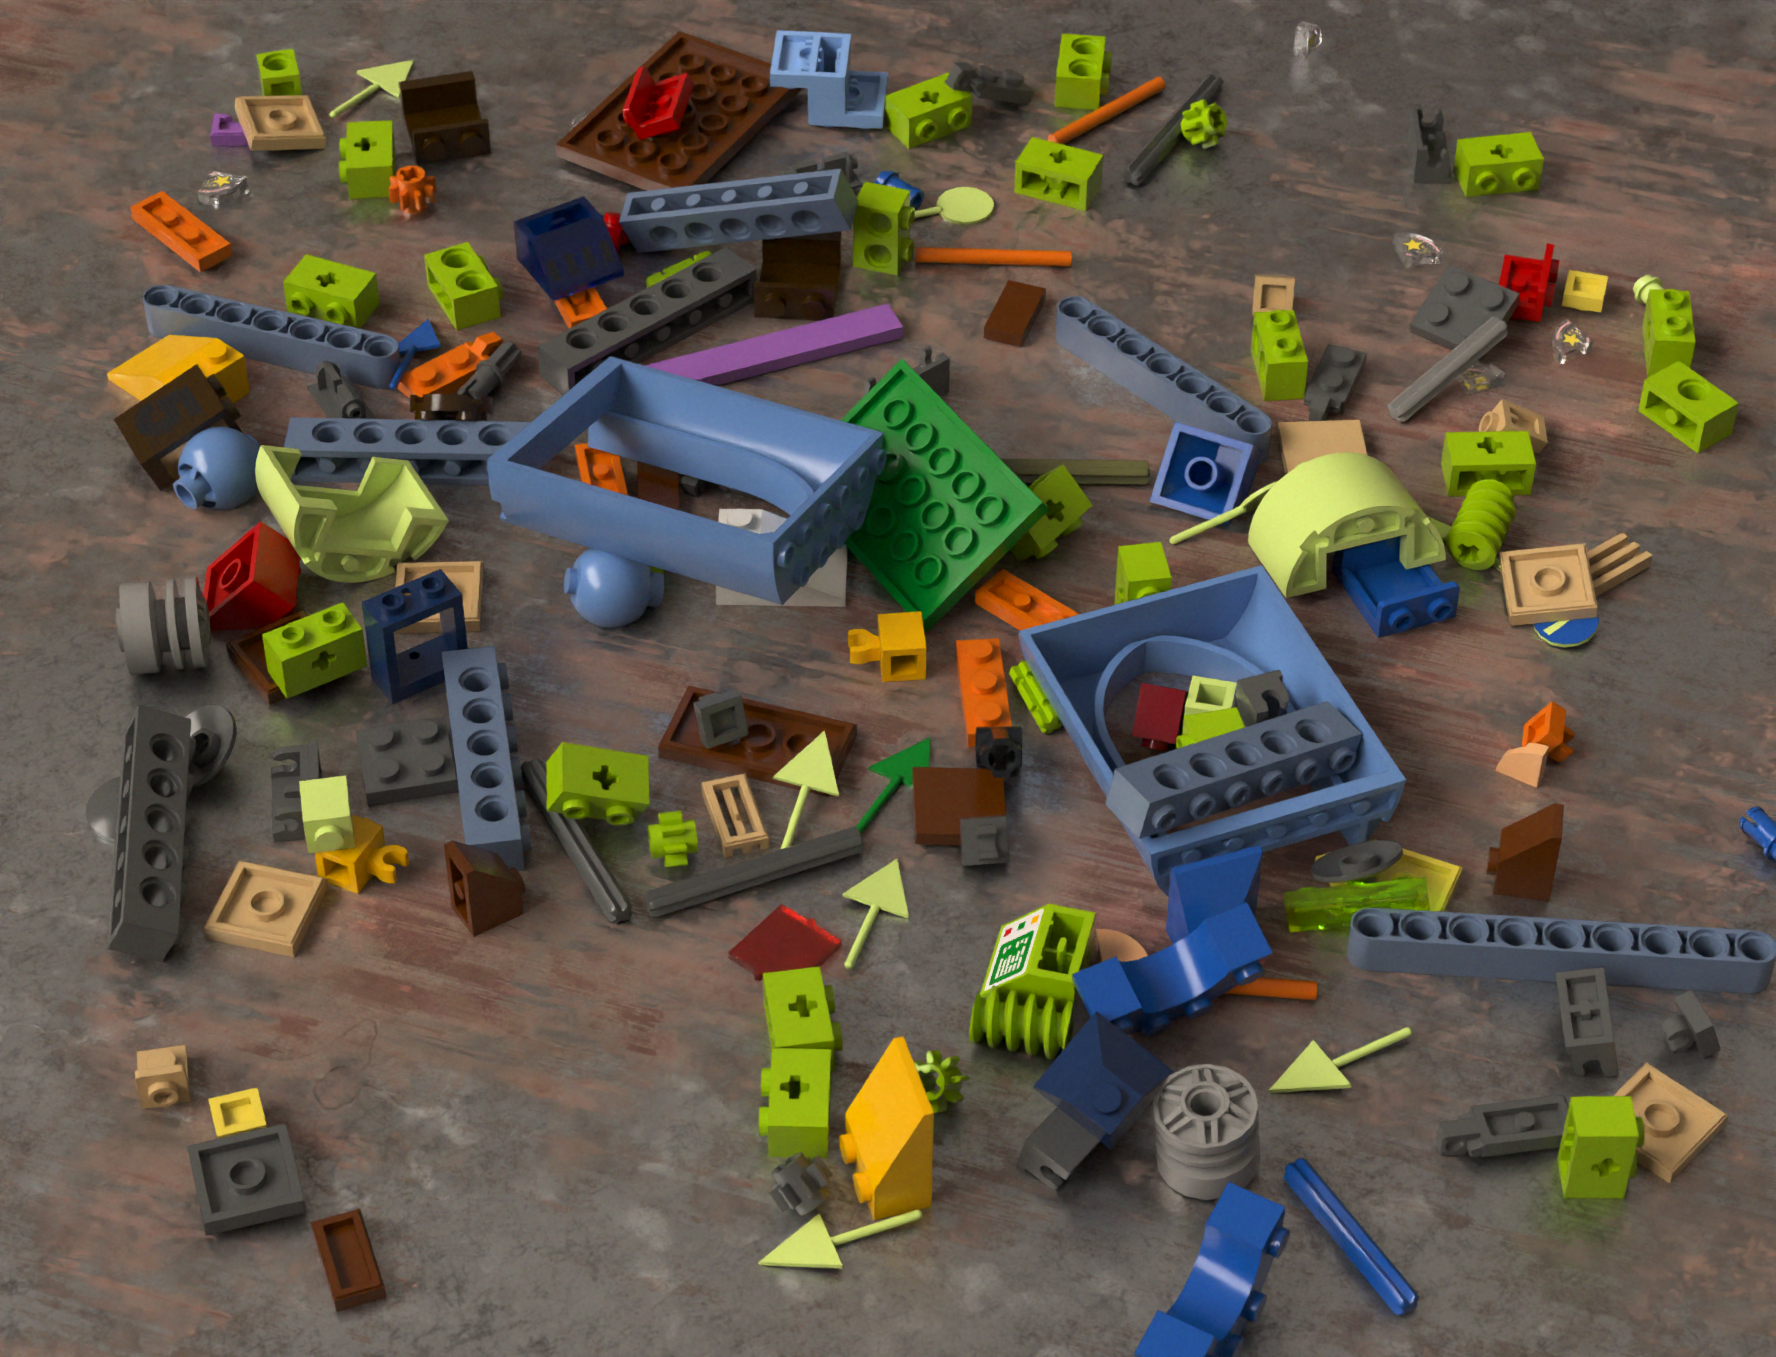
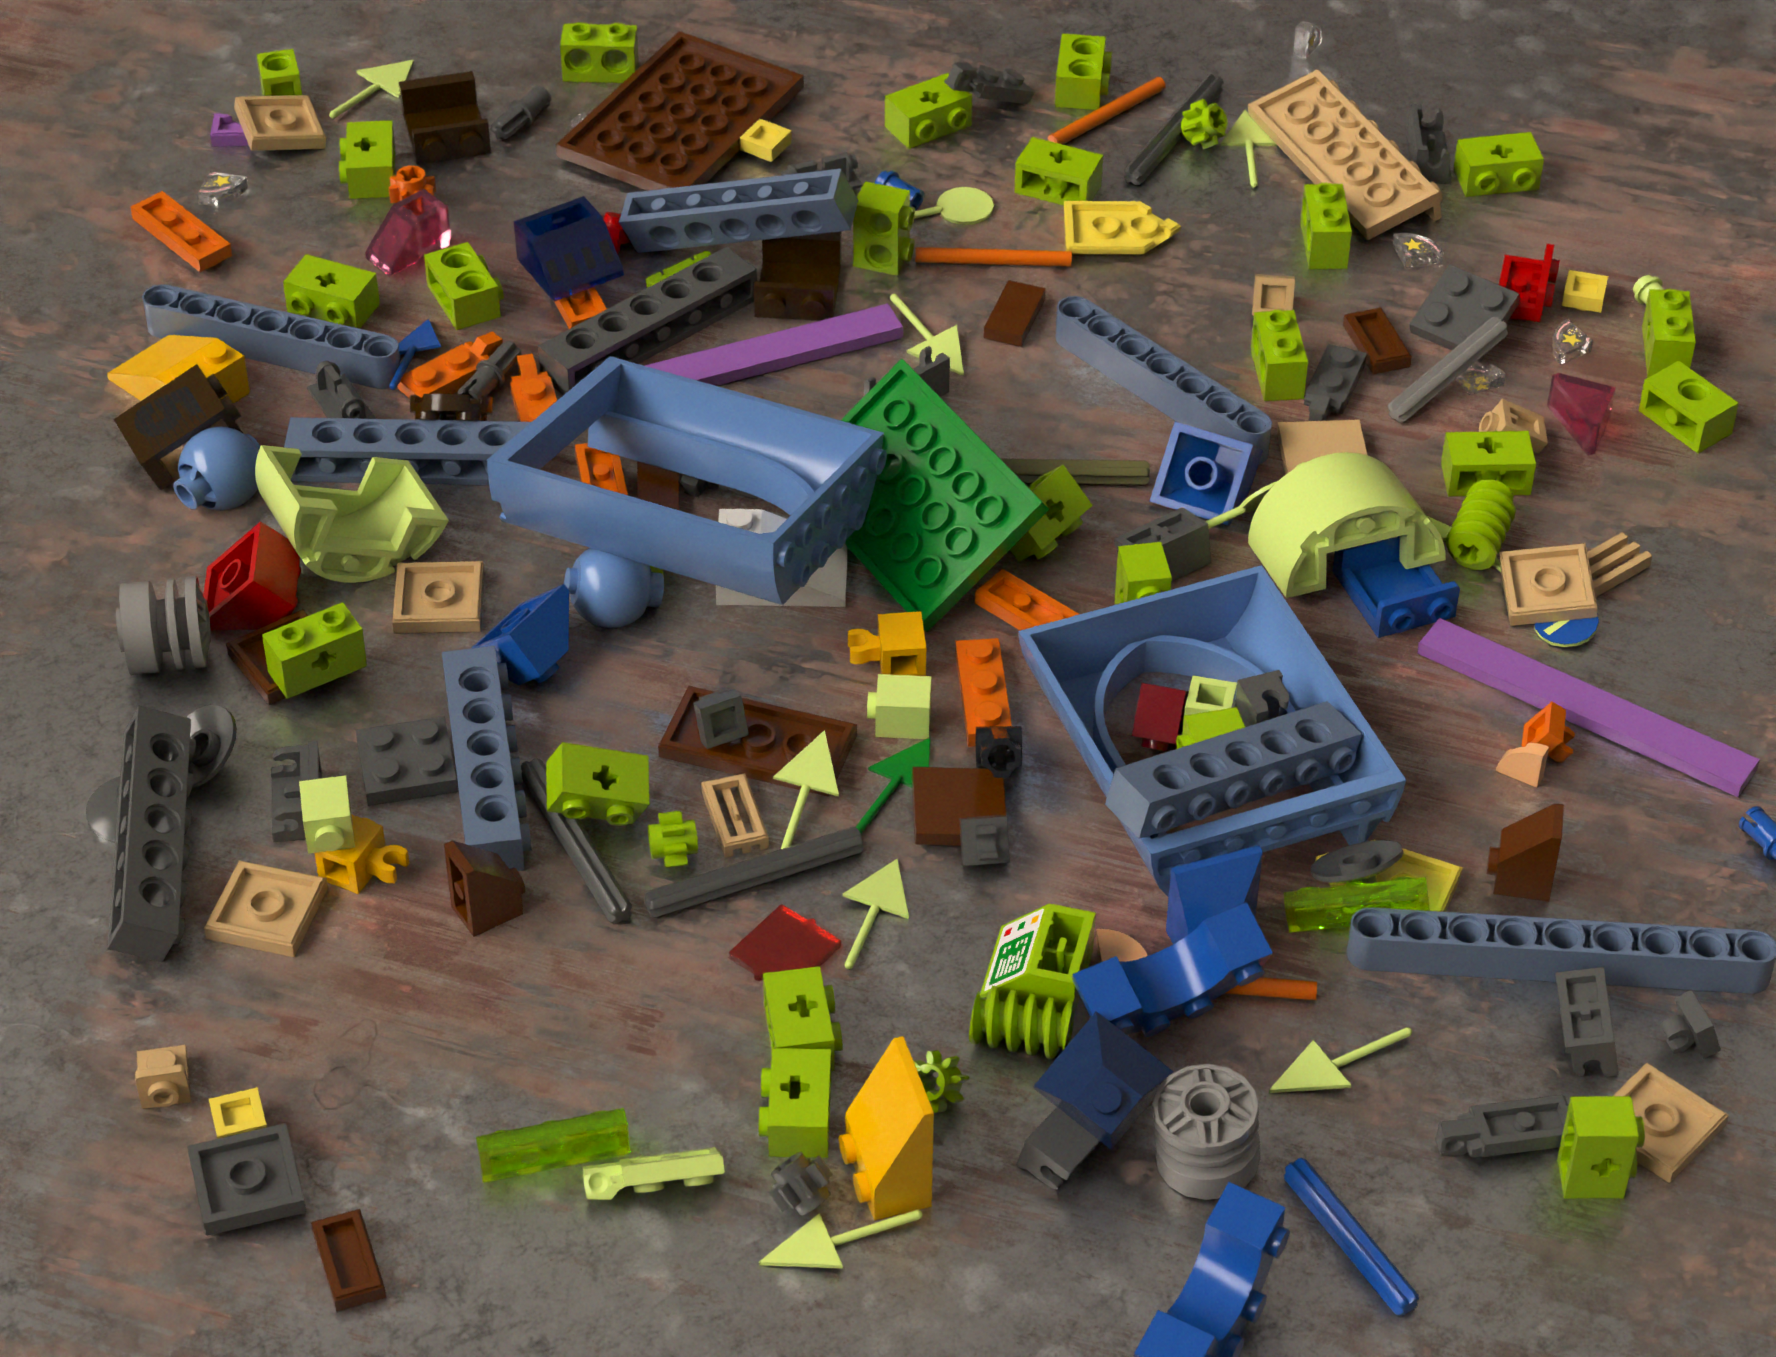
(410, 231): none -> clear pink slope
(420, 666): dark blue window -> none
(521, 113): none -> dark grey axle
(531, 390): none -> orange hinge
(532, 636): none -> blue slope
(553, 1145): none -> clear neon green plate
(599, 59): none -> lime brick
(649, 1172): none -> yellowish green hinge
(656, 106): red bracket -> none
(765, 140): none -> light yellow plate
(824, 67): light blue bracket -> none
(901, 706): none -> yellowish green brick
(943, 342): none -> yellowish green piece
(1035, 698): lime axle -> none
(1114, 228): none -> light yellow tile
(1182, 537): none -> dark grey hinge
(1249, 134): none -> yellowish green piece
(1325, 226): none -> lime brick
(1341, 146): none -> tan bracket
(1377, 337): none -> reddish brown tile
(1581, 408): none -> clear pink slope
(1589, 707): none -> medium lavender tile

